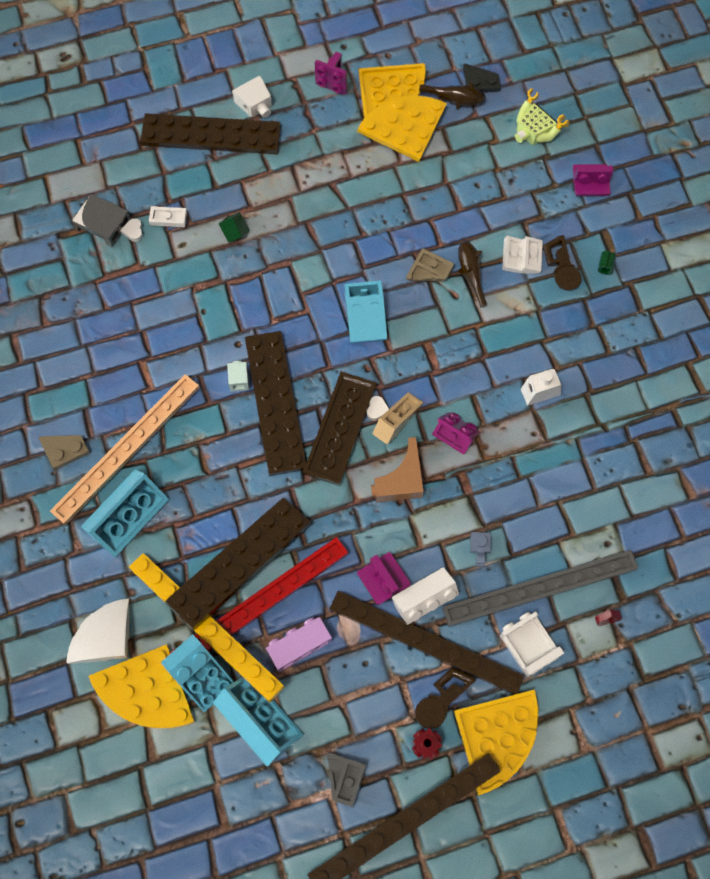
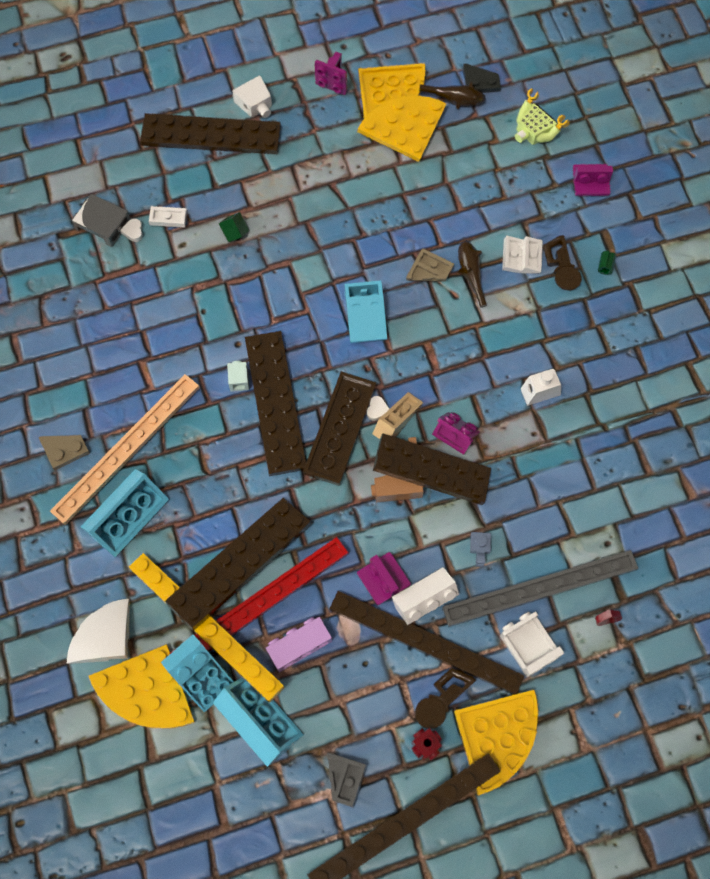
(432, 469): none -> dark brown plate

